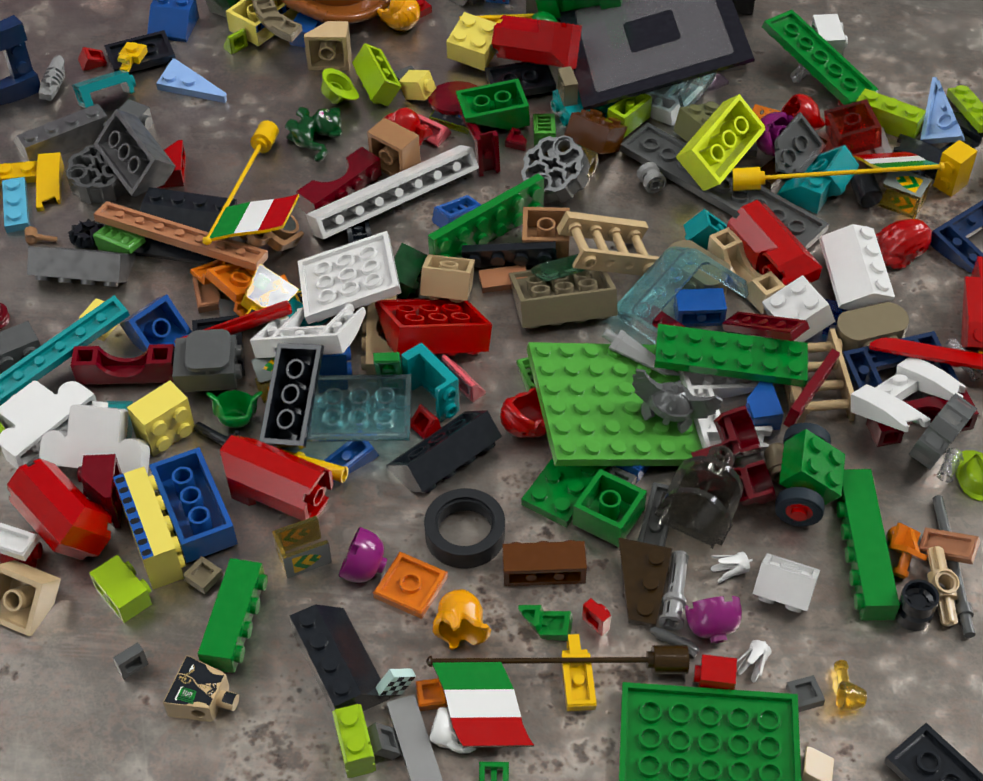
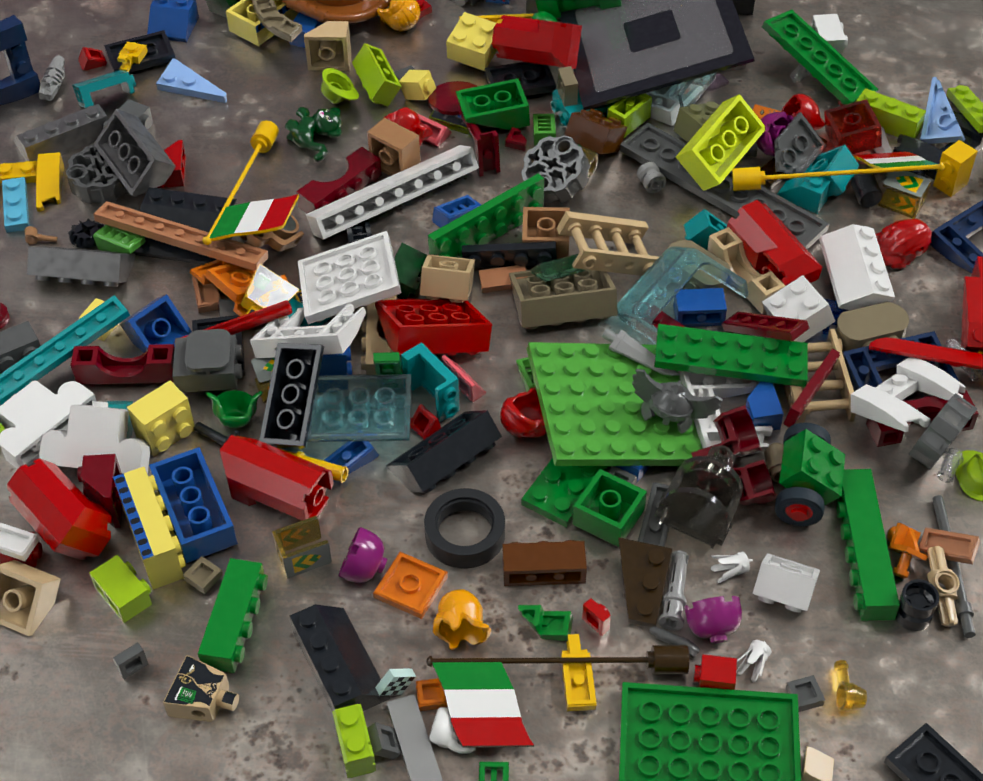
(236, 41): lime slope -> none

